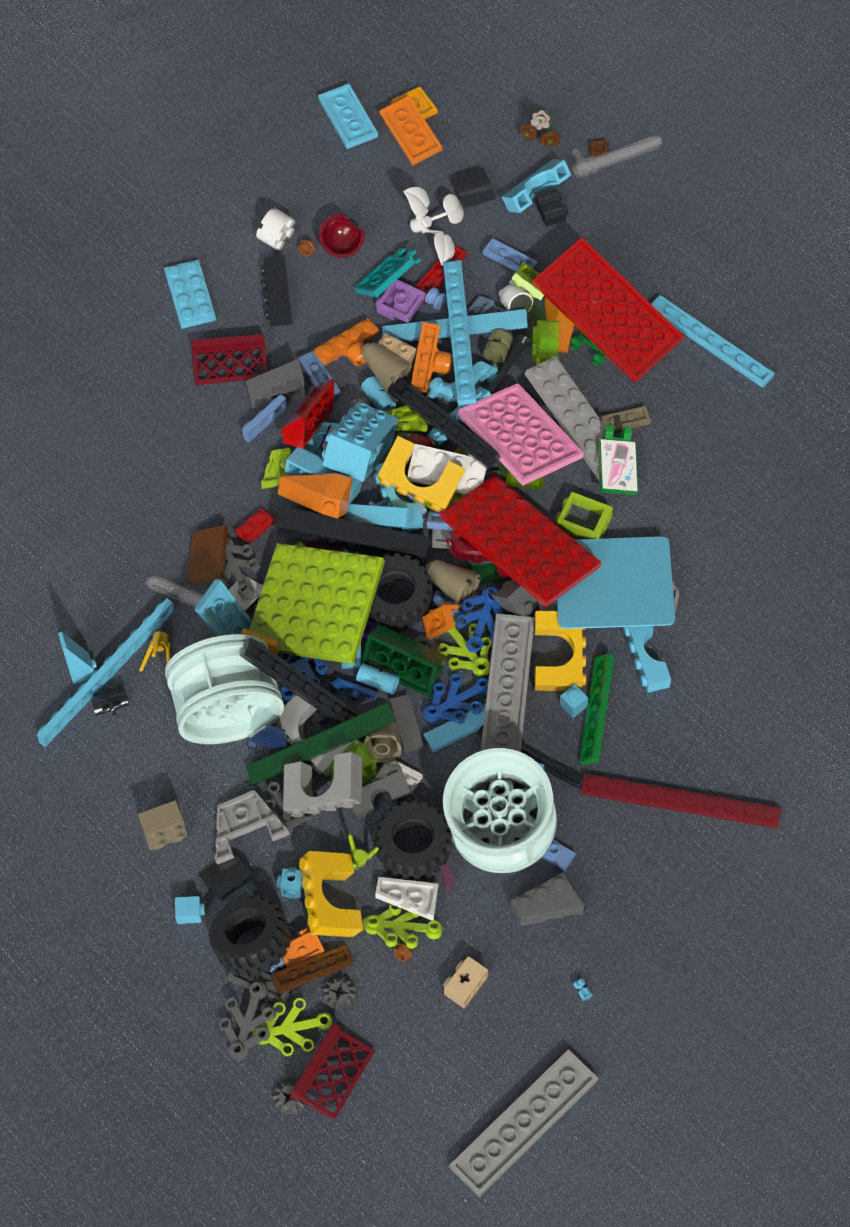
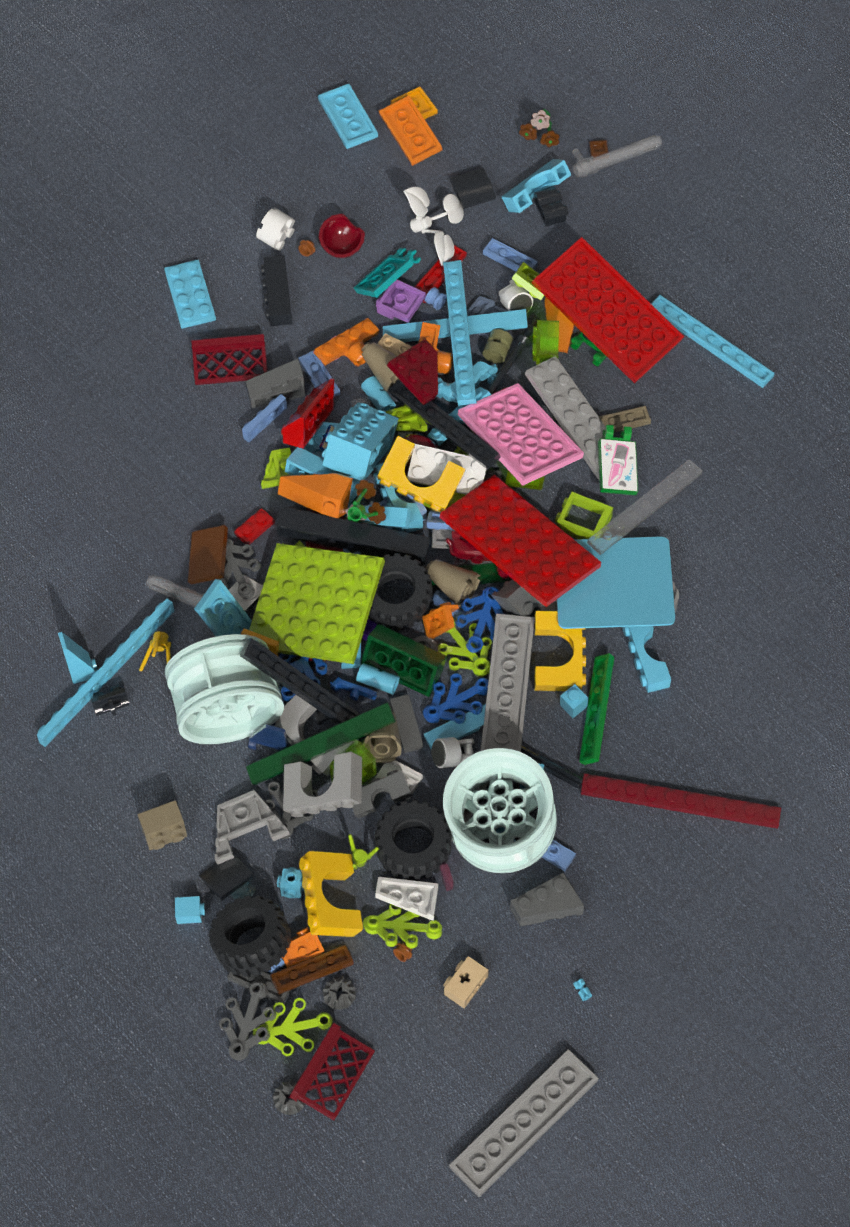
(357, 511): none -> plant
(418, 370): none -> dark red plate
(447, 751): none -> white piece
(644, 507): none -> clear tile

